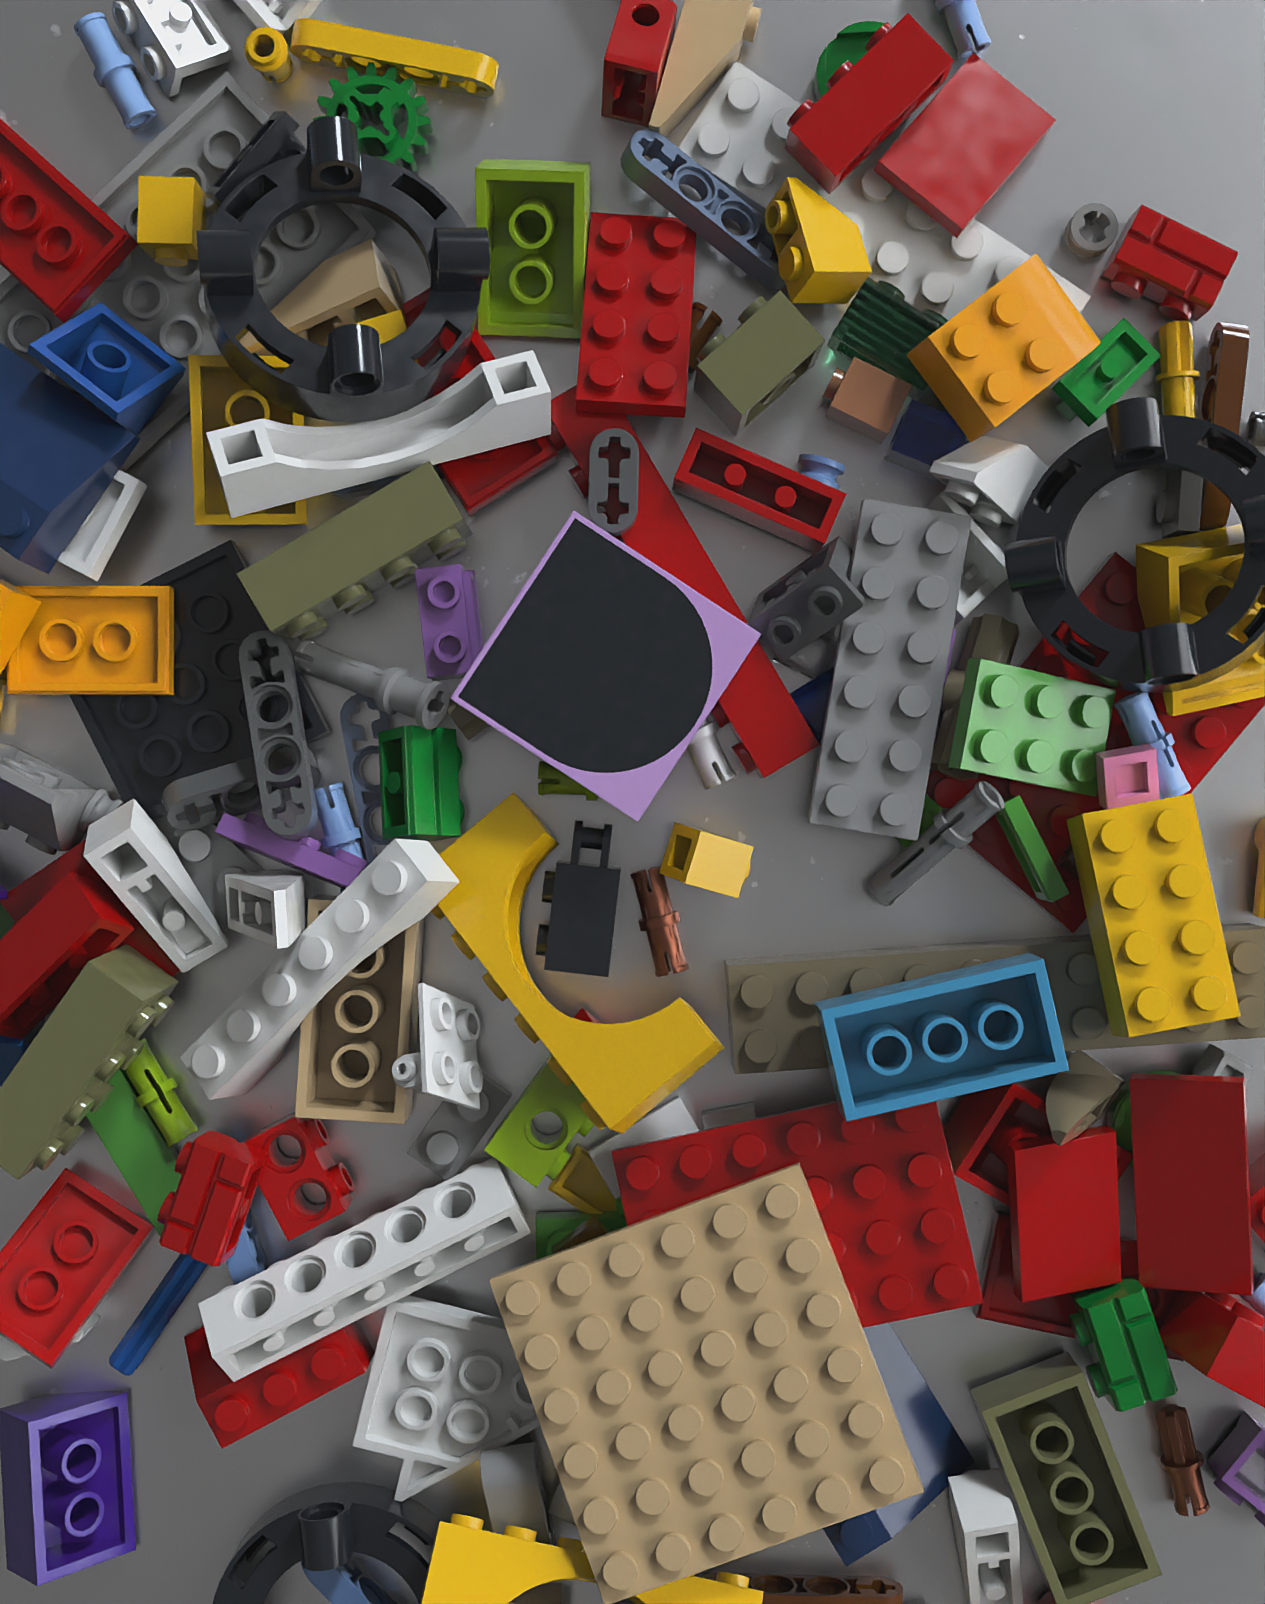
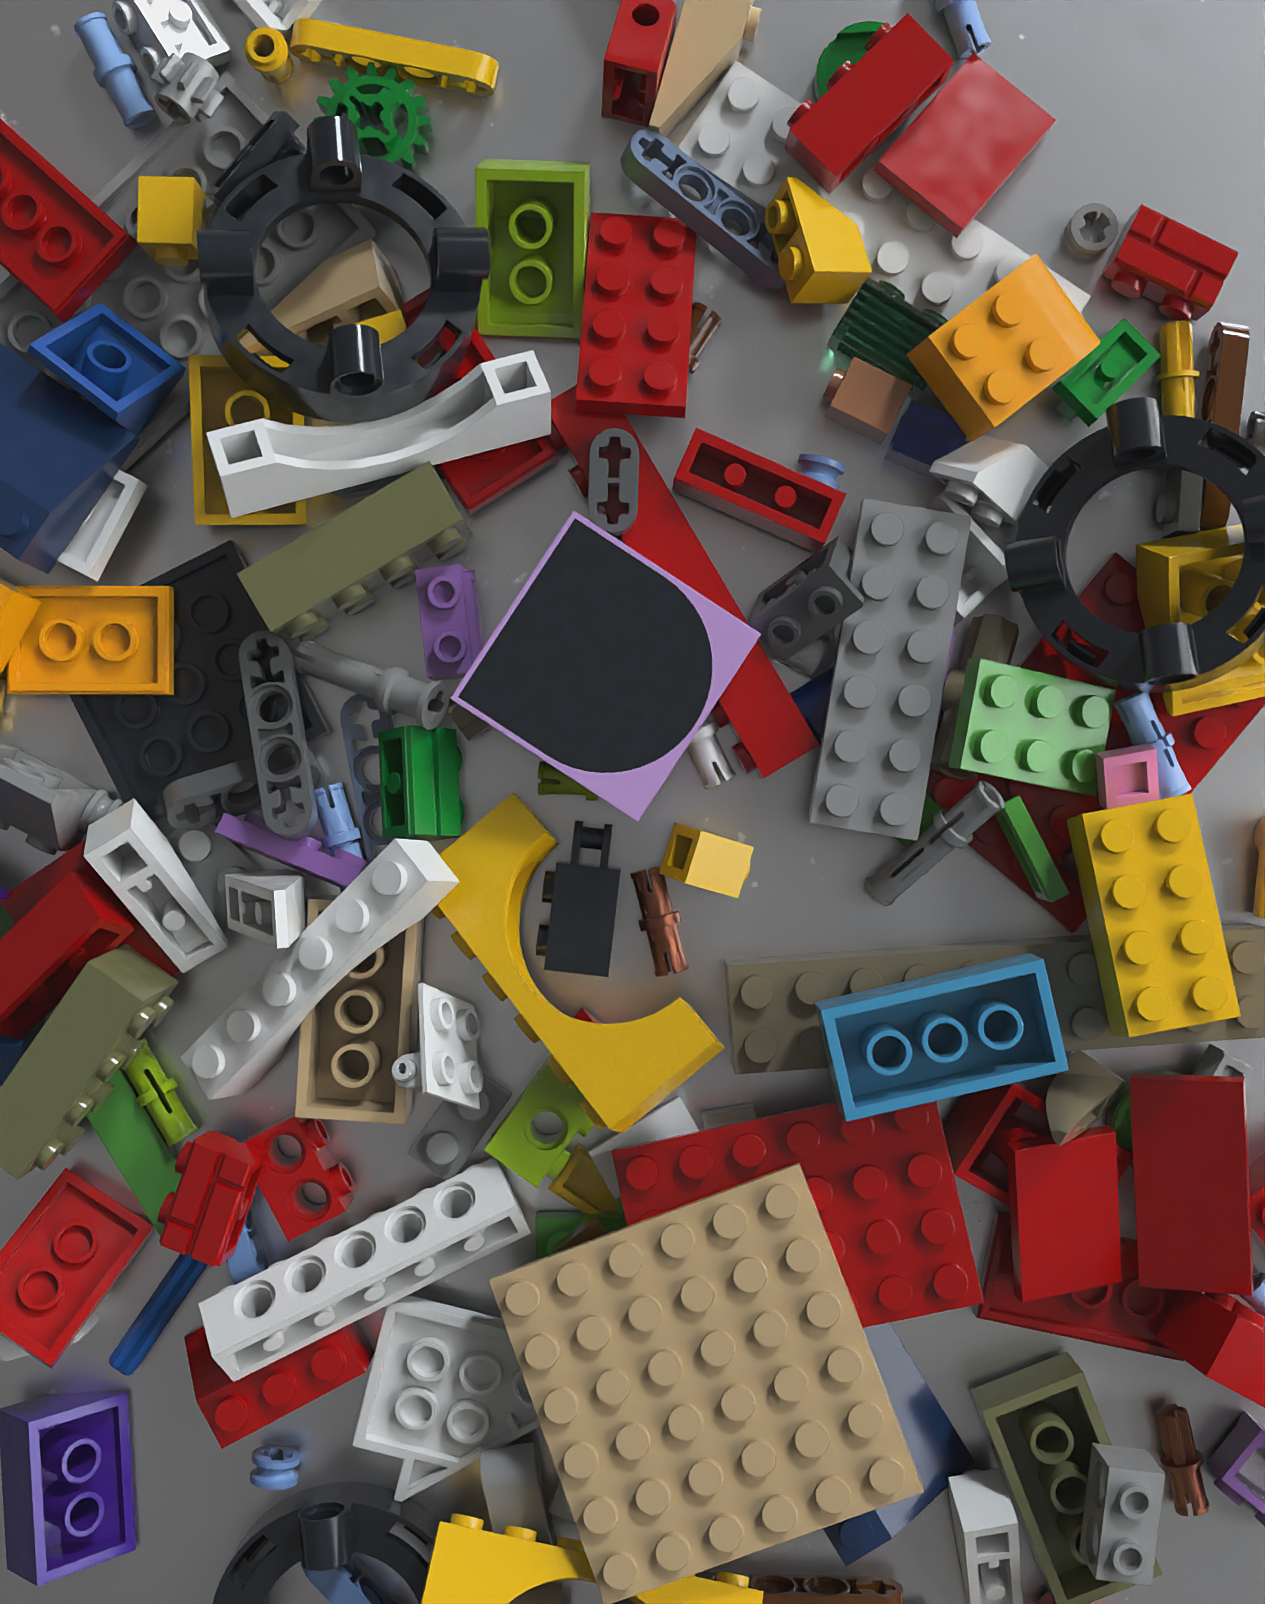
(187, 87): none -> light grey gear
(275, 1467): none -> medium blue bush
(757, 361): olive brick -> none
(1122, 1514): none -> light grey brick
(1123, 1344): green brick -> none

